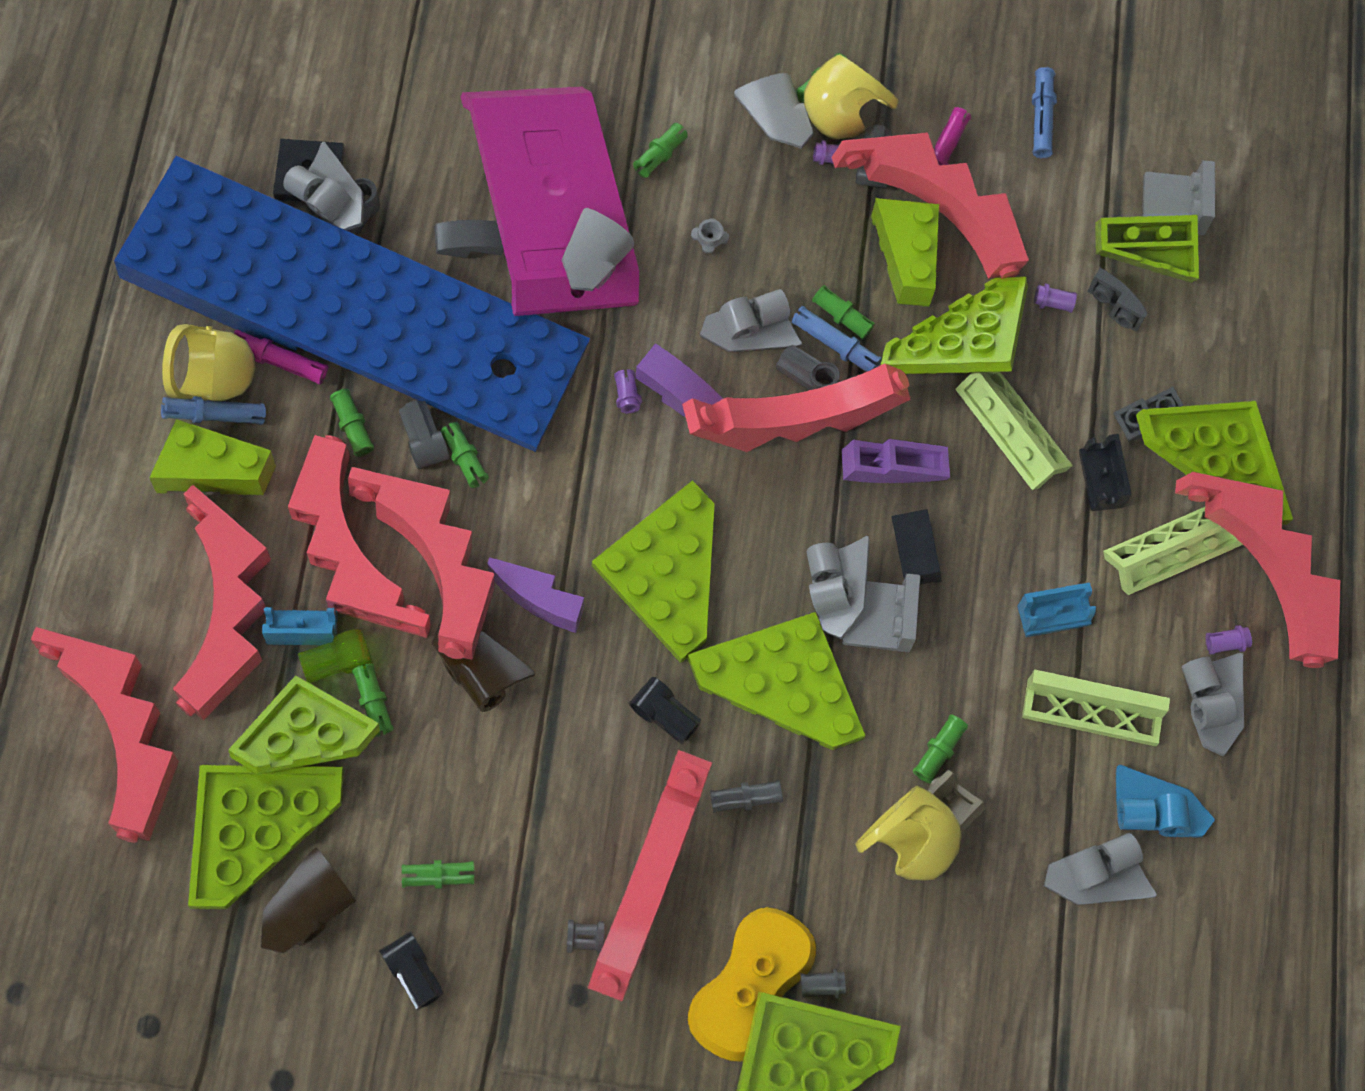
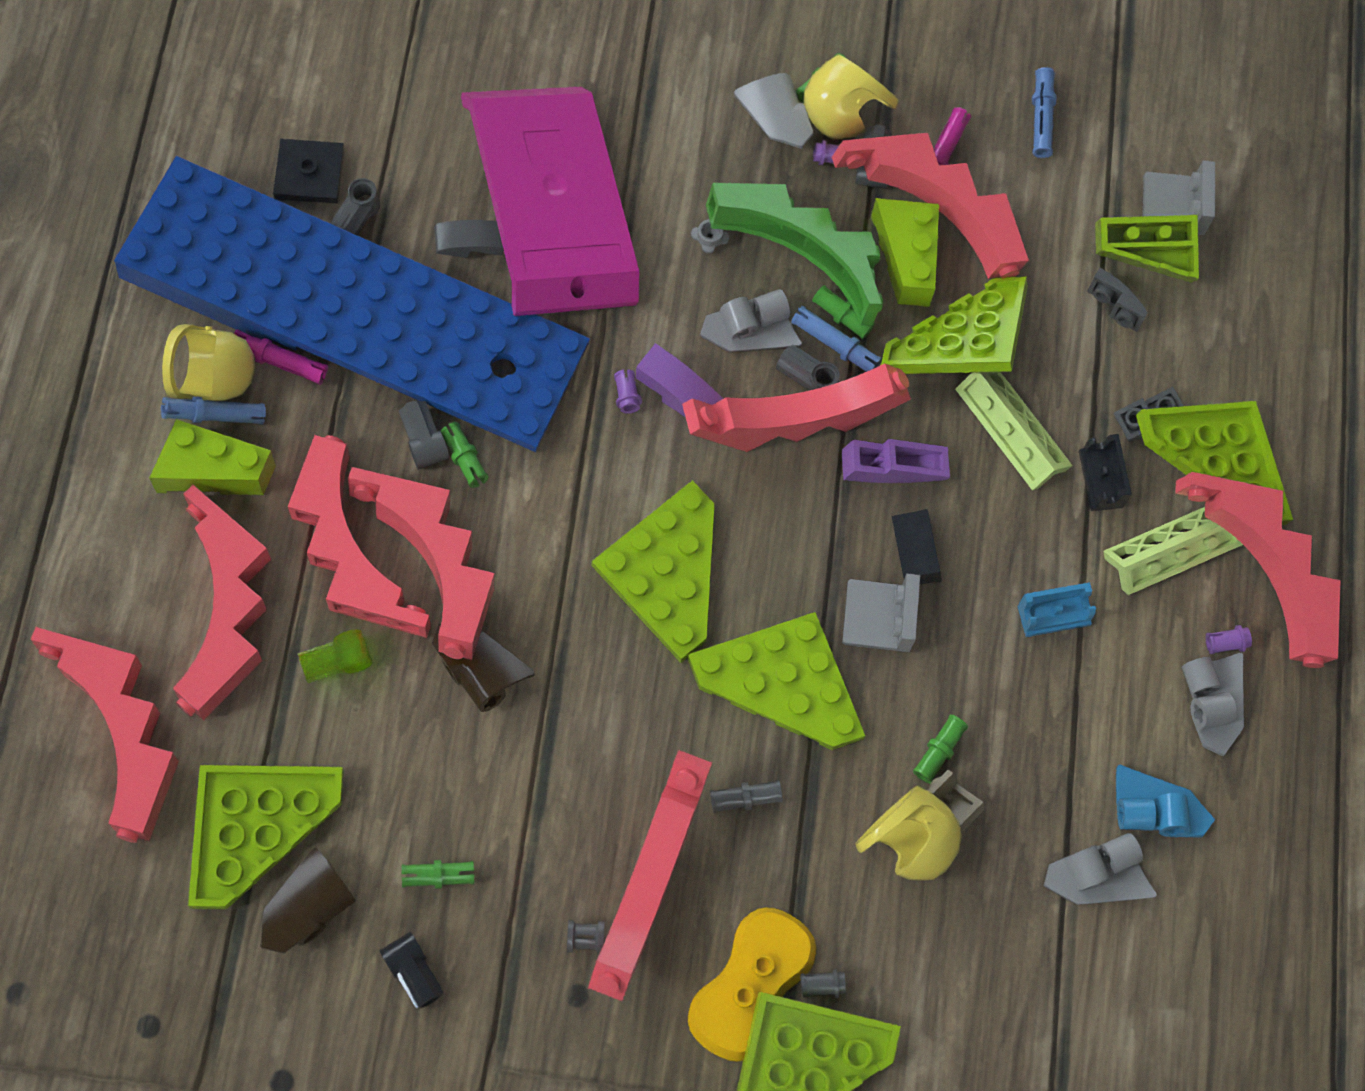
(299, 626): dark azure hinge -> none
(302, 730): lime plate -> none
(328, 190): light grey panel -> none
(351, 422): bright green pin -> none
(372, 697): bright green pin -> none
(537, 594): medium lavender slope -> none
(595, 250): light grey panel -> none
(657, 704): black piece -> none
(660, 150): bright green pin -> none
(771, 214): none -> bright green arch
(839, 584): light grey panel -> none
(1055, 298): medium lavender pin -> none
(1095, 695): yellowish green fence -> none

